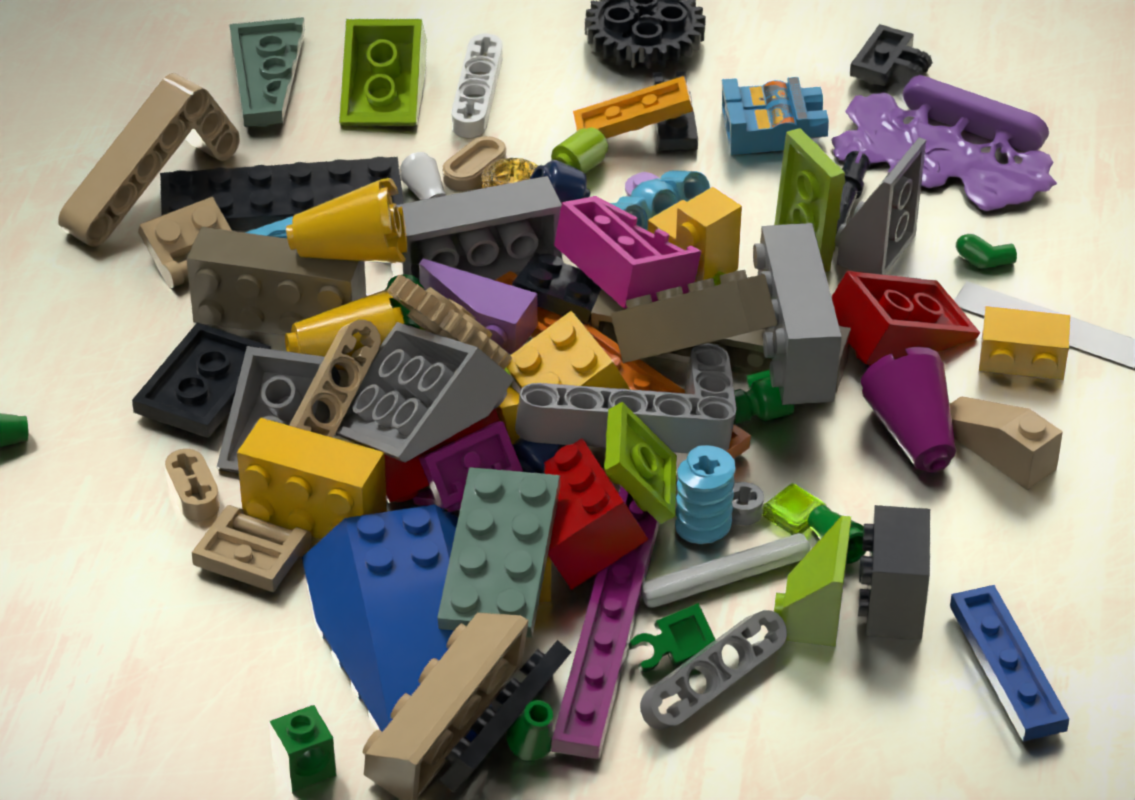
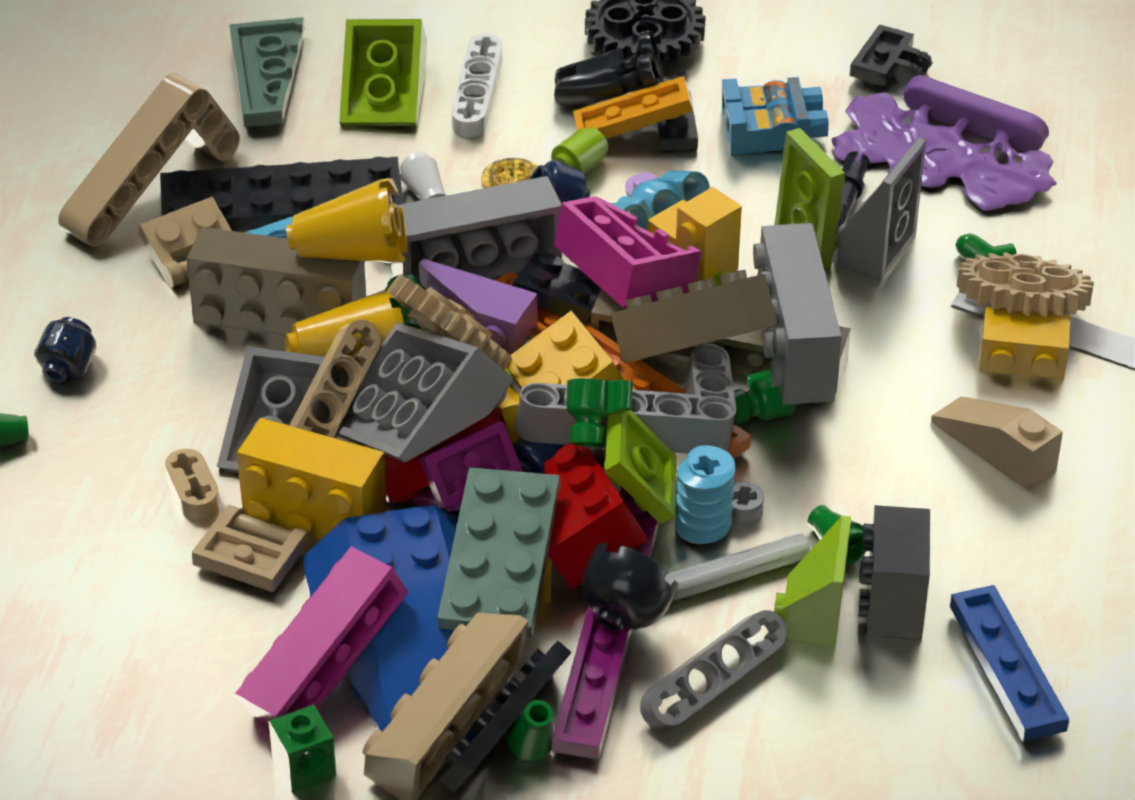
(65, 349): none -> dark blue head
(196, 381): black plate -> none
(323, 638): none -> dark pink brick
(465, 167): tan tile -> none
(590, 402): none -> green piece
(609, 74): none -> black piece
(626, 588): none -> black cylinder
(678, 636): green plate -> none
(791, 509): clear neon green tile -> none
(898, 314): red slope -> none
(913, 405): magenta cone -> none
(1025, 284): none -> tan gear

